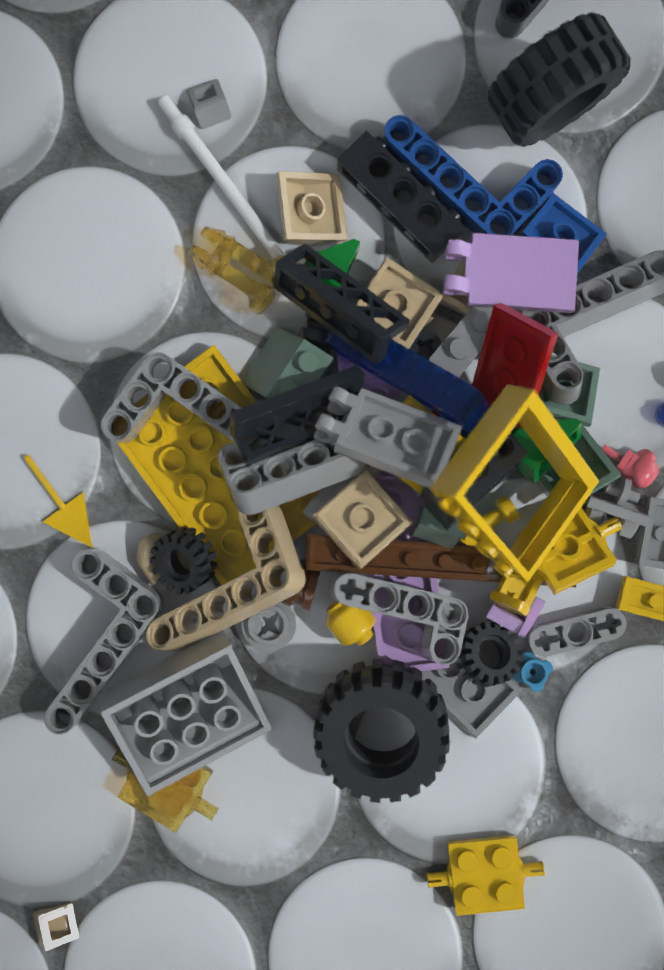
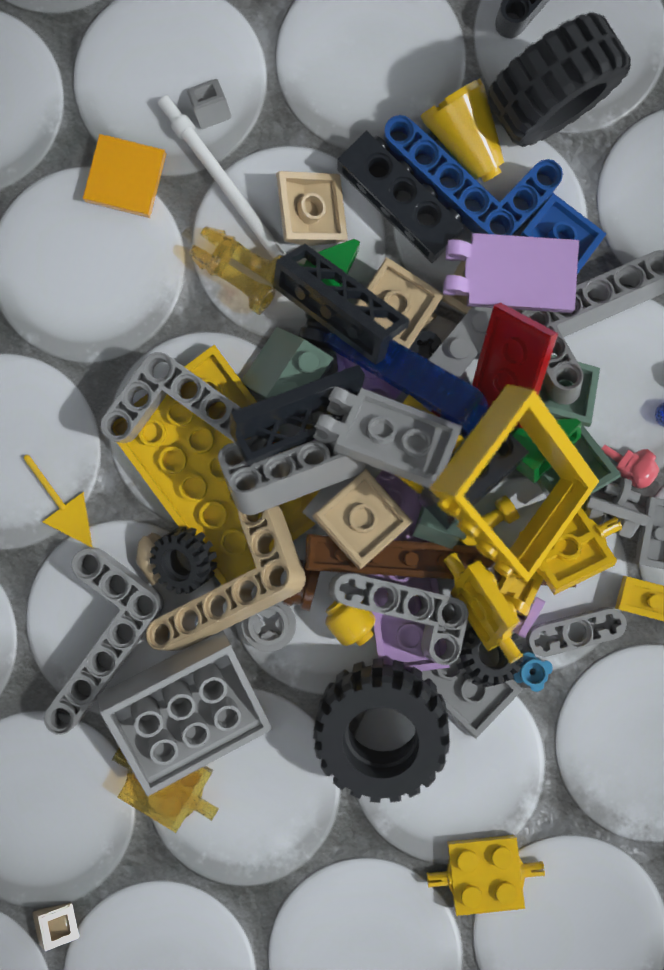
(124, 175): none -> light orange tile
(468, 130): none -> yellow cone
(487, 608): none -> yellow plate

